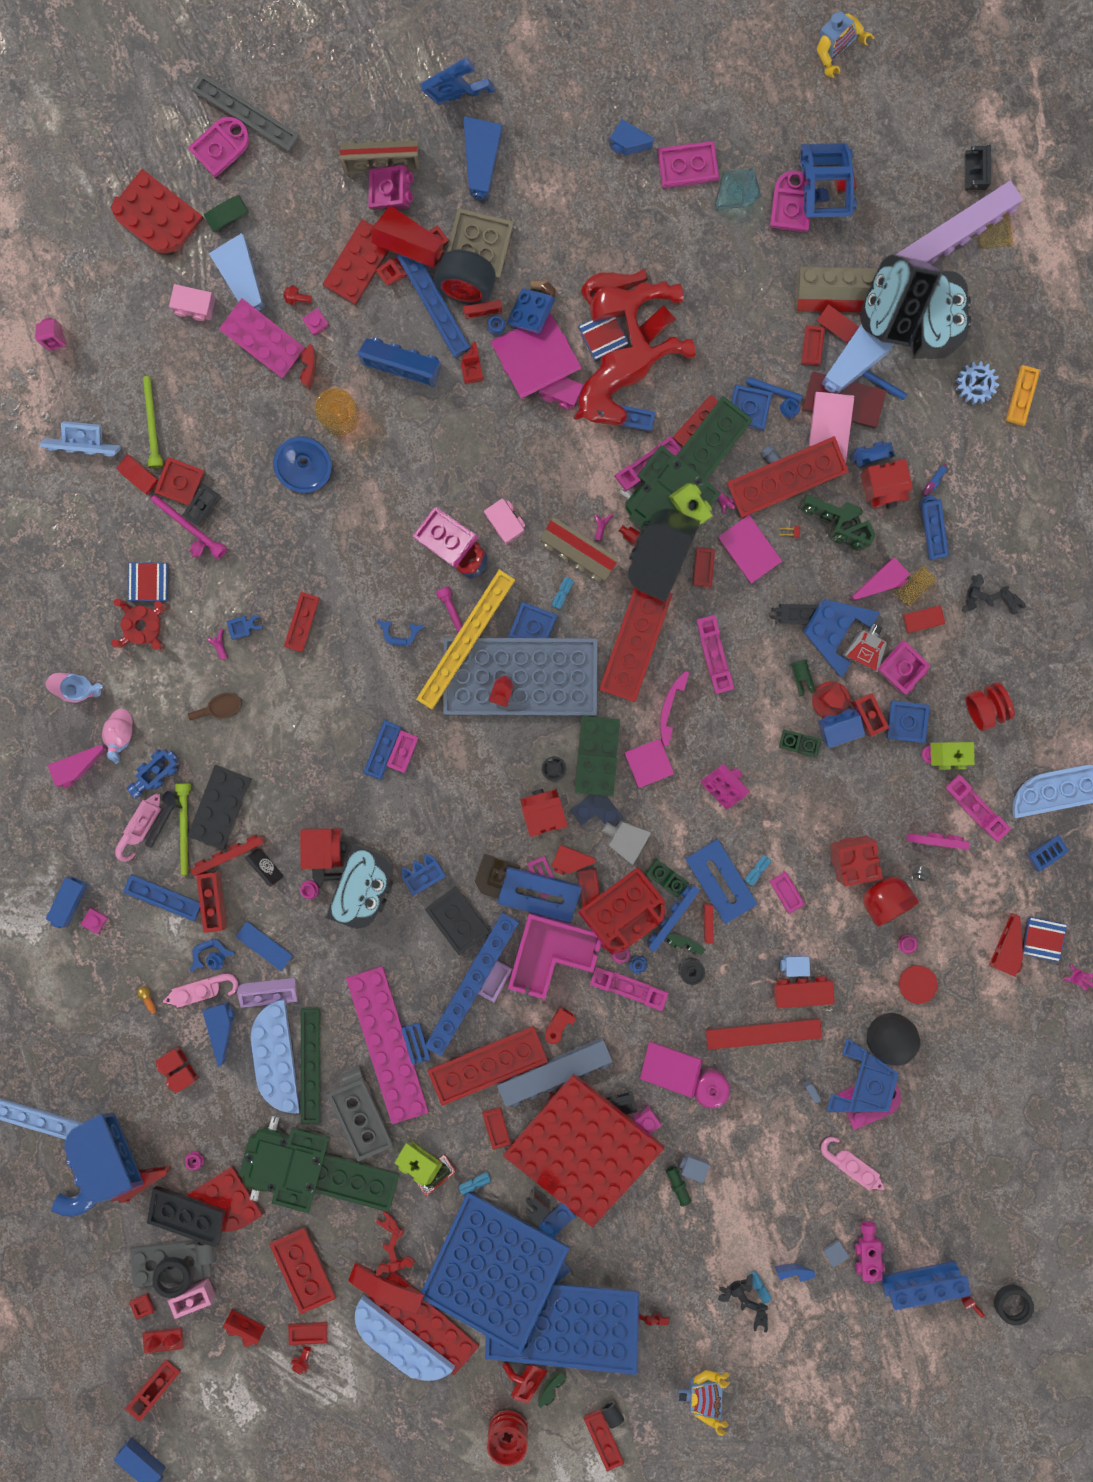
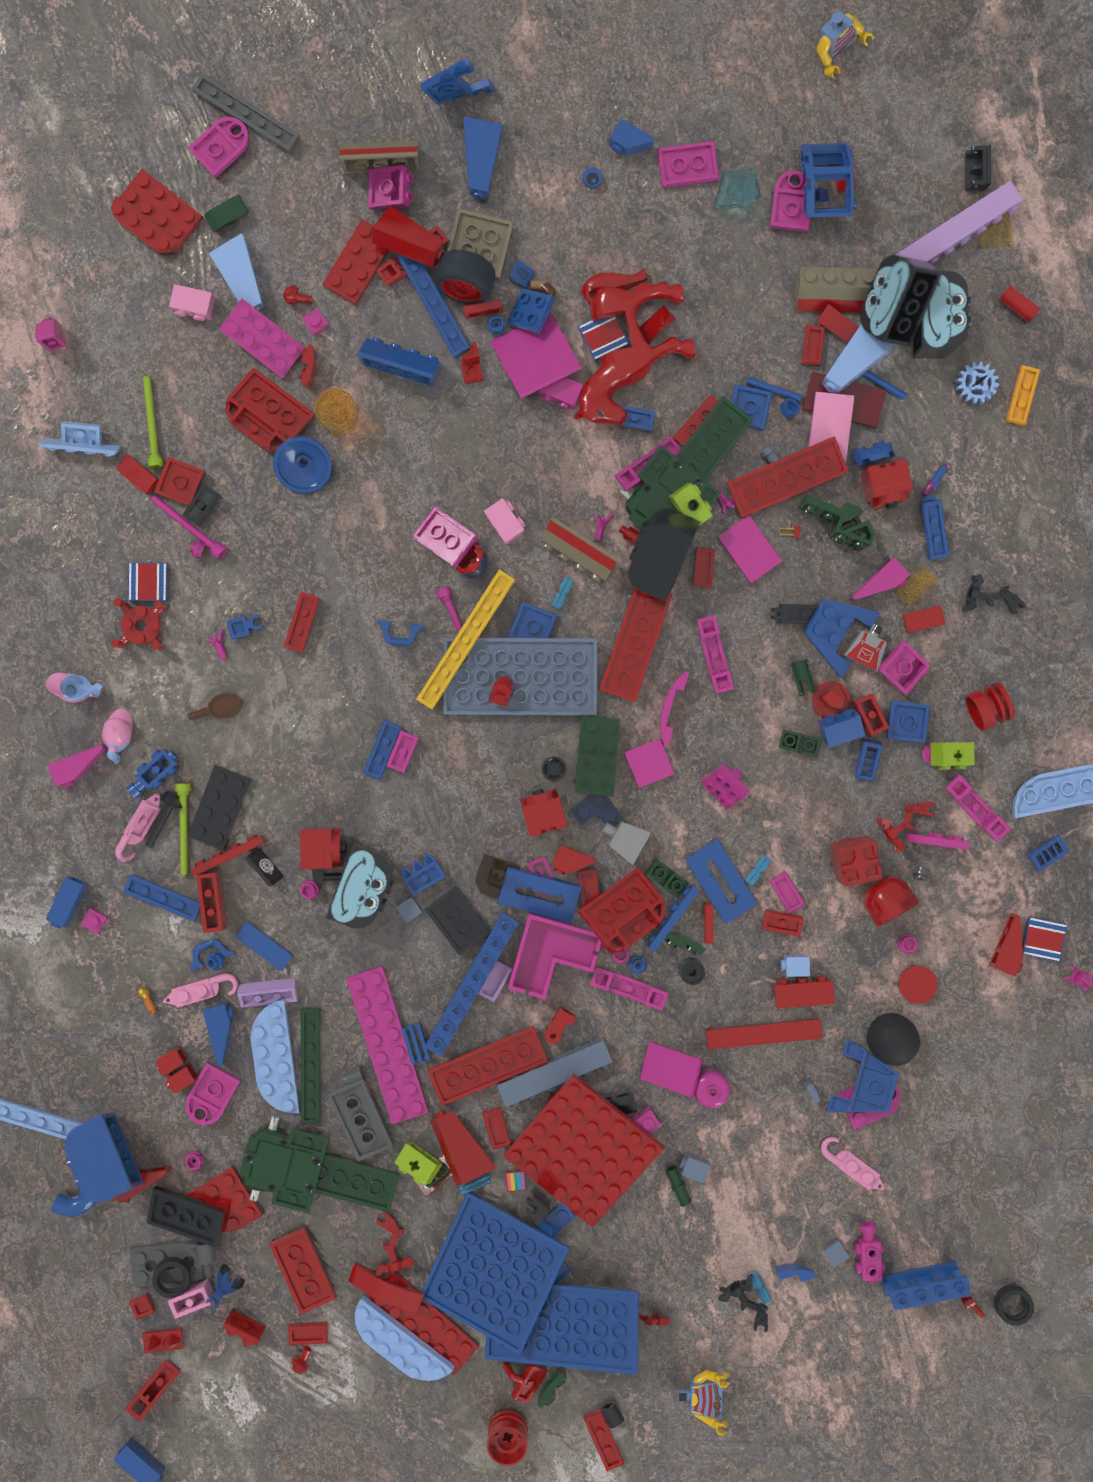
(211, 1093): none -> dark pink plate
(223, 1287): none -> blue piece
(265, 412): none -> red plate
(409, 909): none -> sand blue tile
(461, 1151): none -> red slope
(515, 1180): none -> tile
(521, 274): none -> blue slope
(592, 177): none -> blue tile
(782, 922): none -> red plate
(875, 760): none -> blue slope
(892, 833): none -> red piece
(1019, 304): none -> red brick

